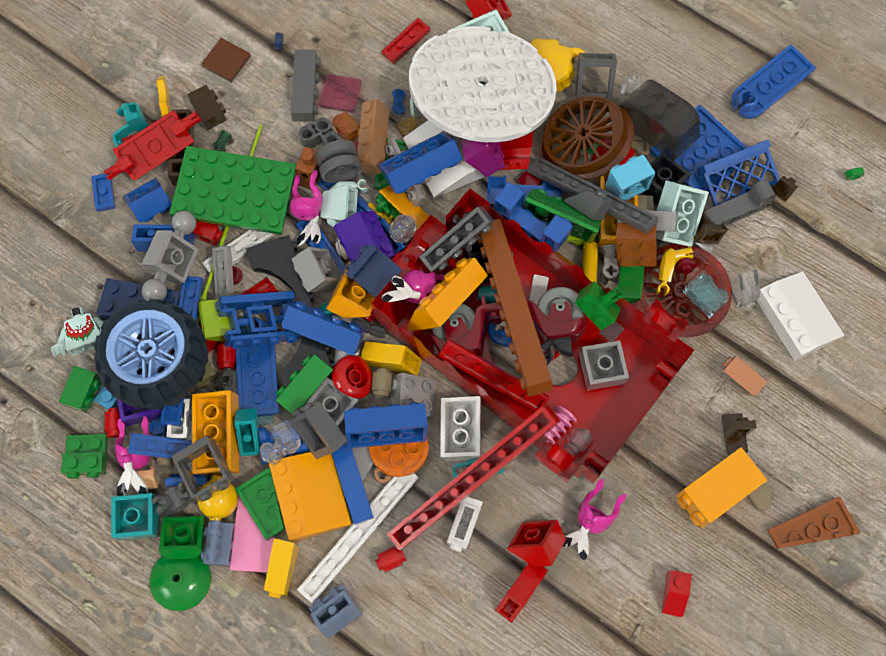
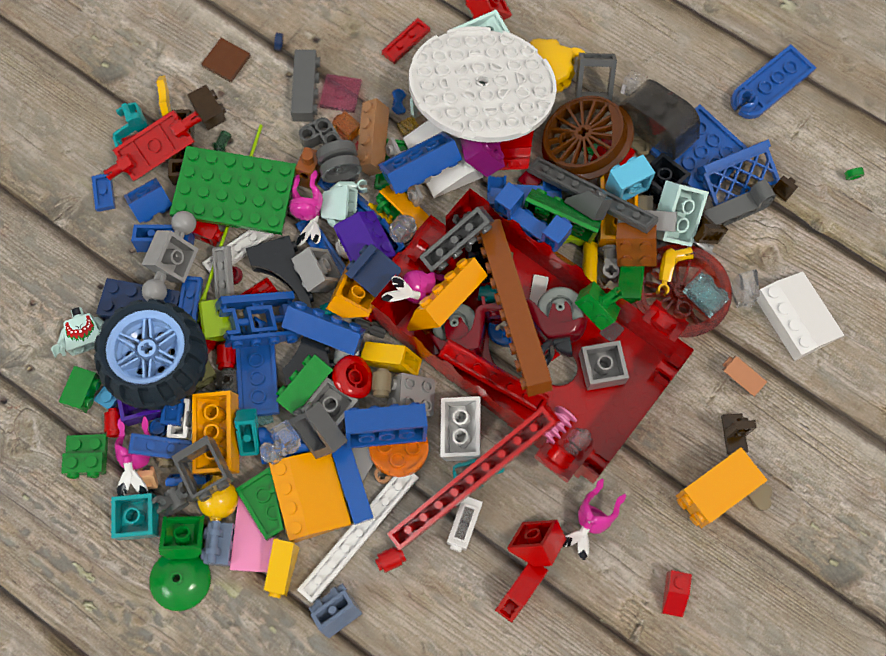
(685, 266): dark red plate -> none
(819, 524): dark orange wing -> none

